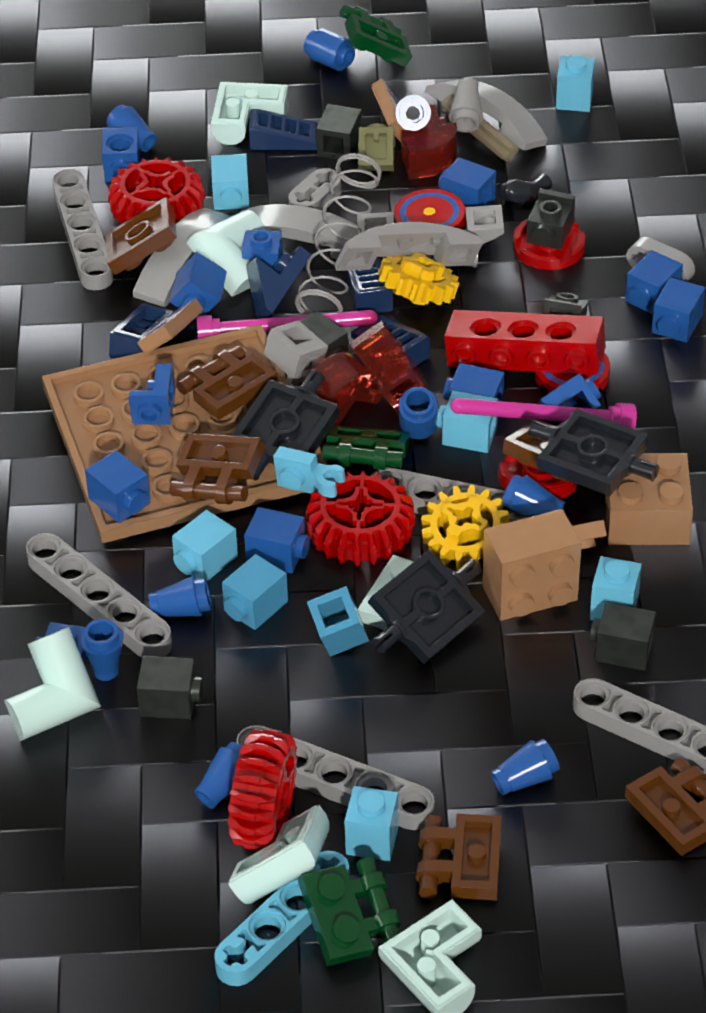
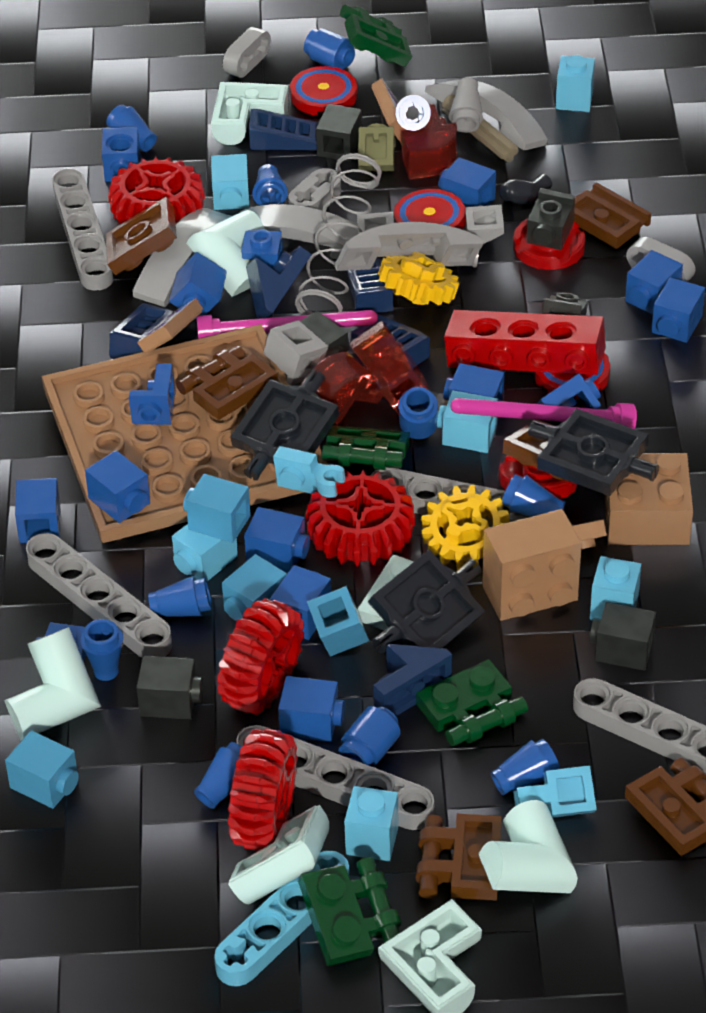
(37, 508): none -> blue brick
(42, 769): none -> dark azure brick
(217, 507): none -> dark azure brick
(219, 457): reddish brown plate -> none
(246, 52): none -> light grey beam
(260, 656): none -> red gear
(269, 186): none -> blue cone
(297, 589): none -> blue brick
(310, 709): none -> blue brick
(321, 86): none -> red tile
(370, 736): none -> blue brick
(409, 672): none -> dark blue slope
(467, 694): none -> dark green plate
(533, 858): none -> light aqua brick
(565, 792): none -> medium azure plate
(609, 215): none -> reddish brown plate

